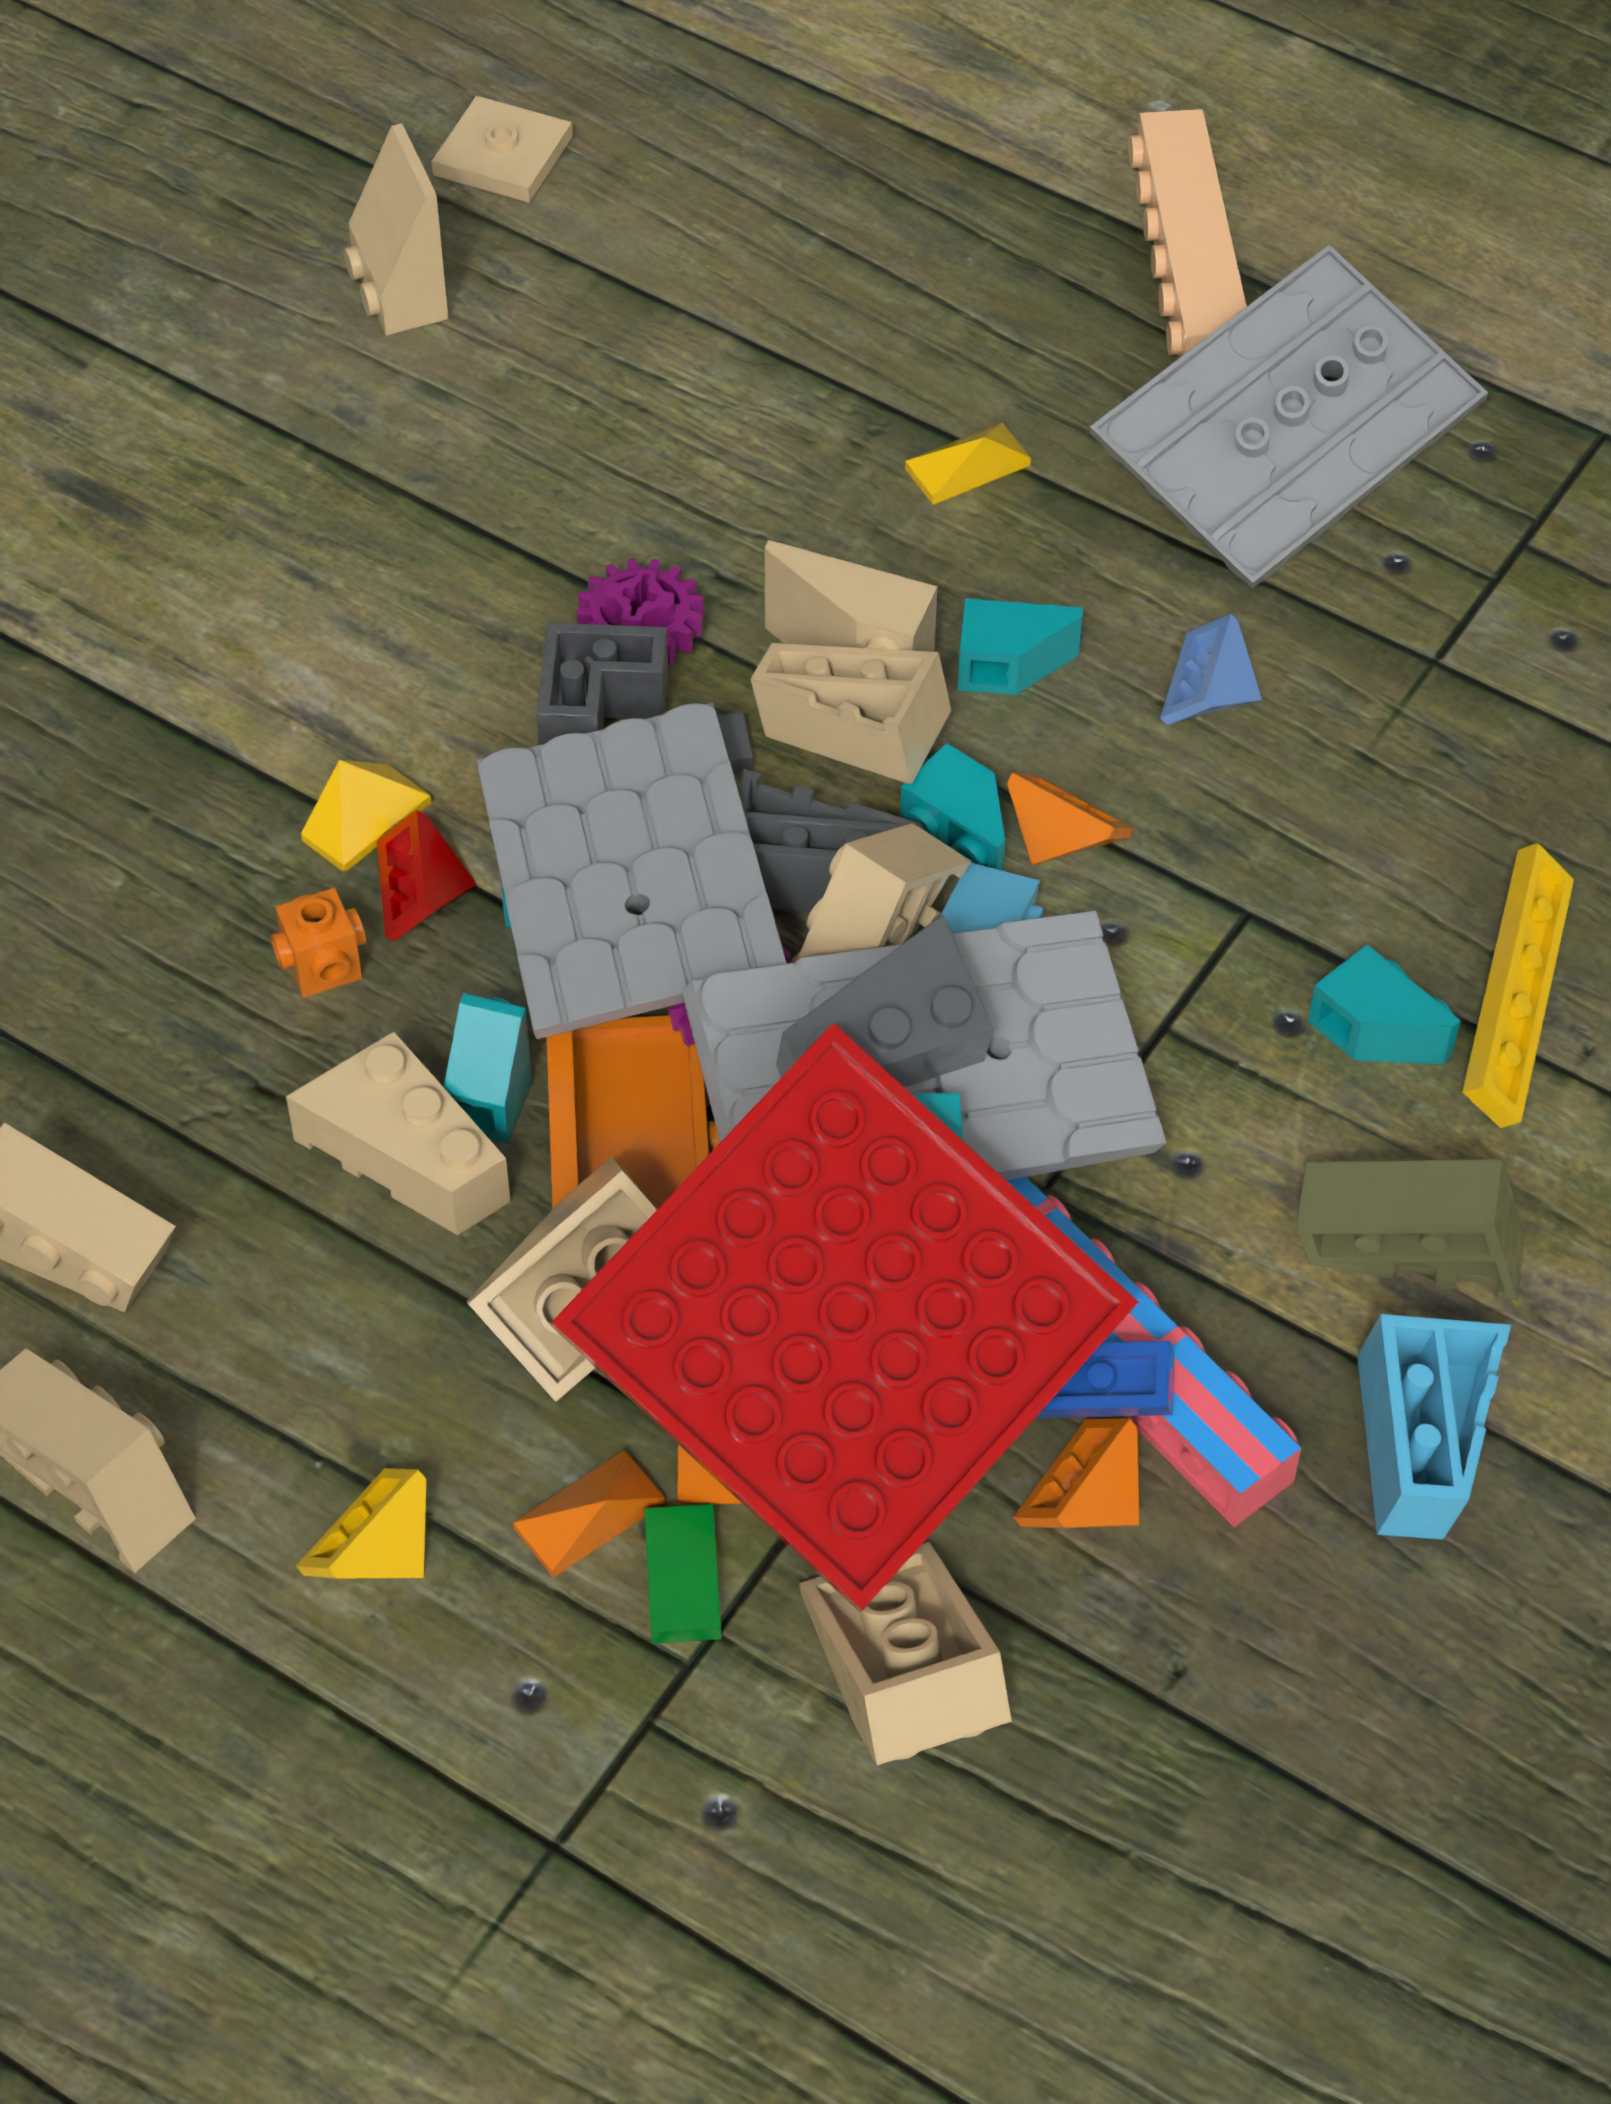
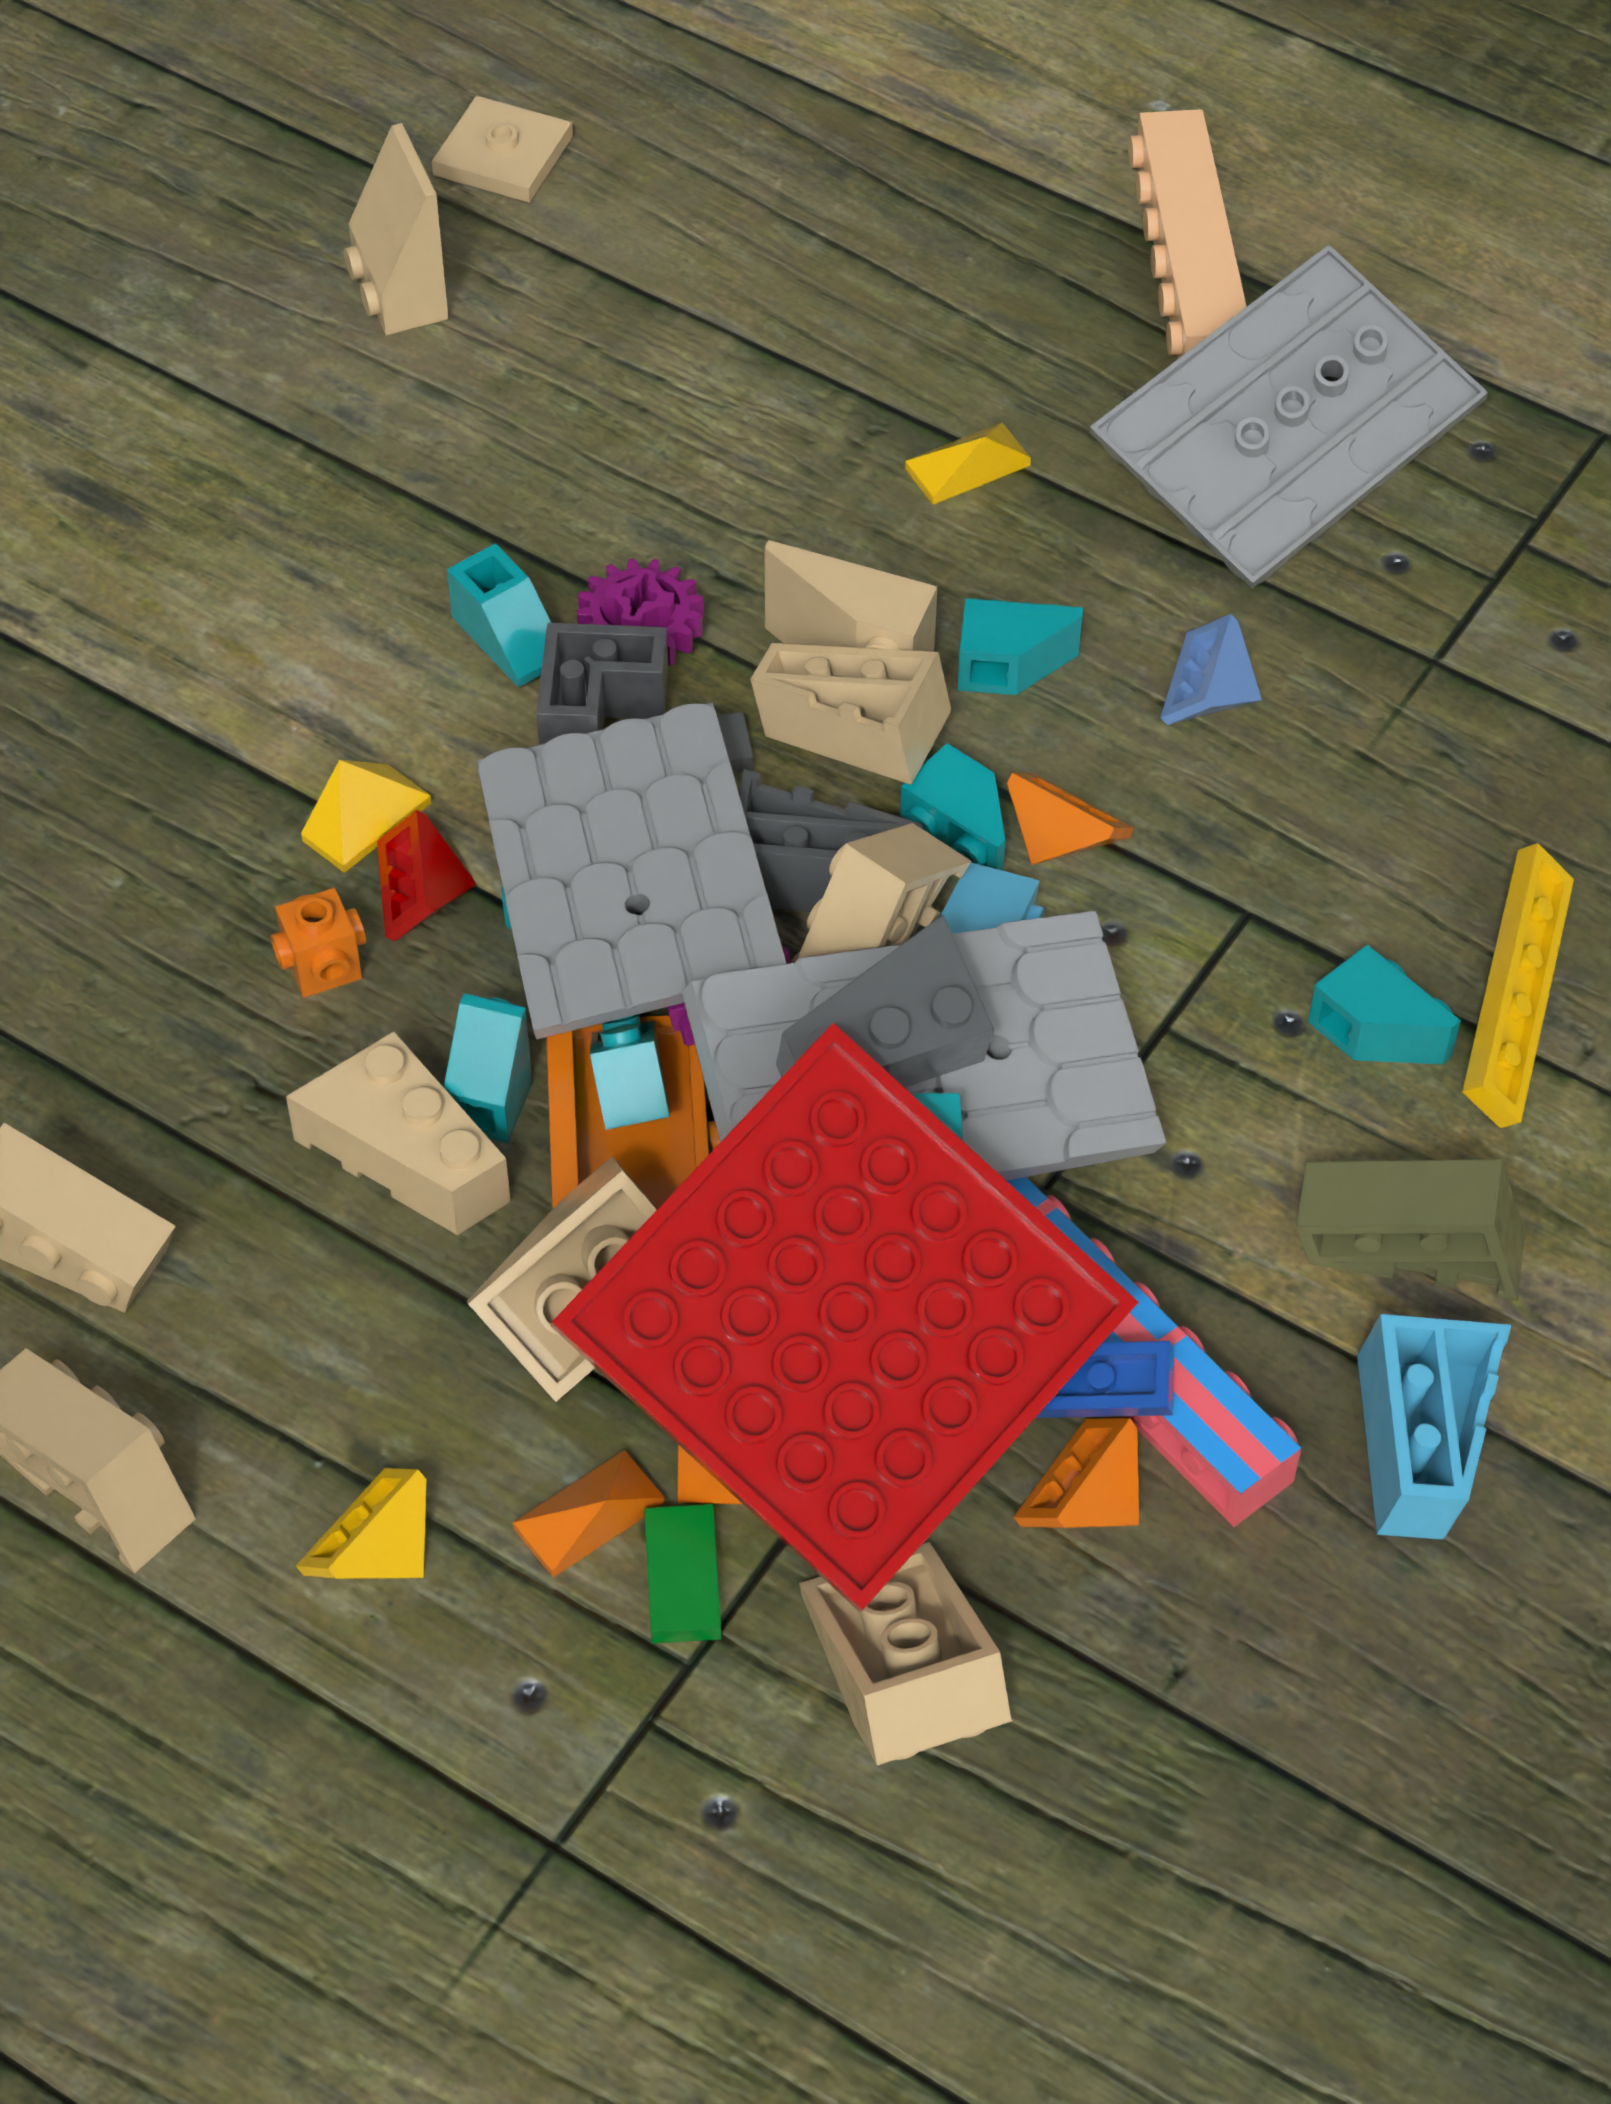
(500, 612): none -> teal slope
(629, 1072): none -> slope

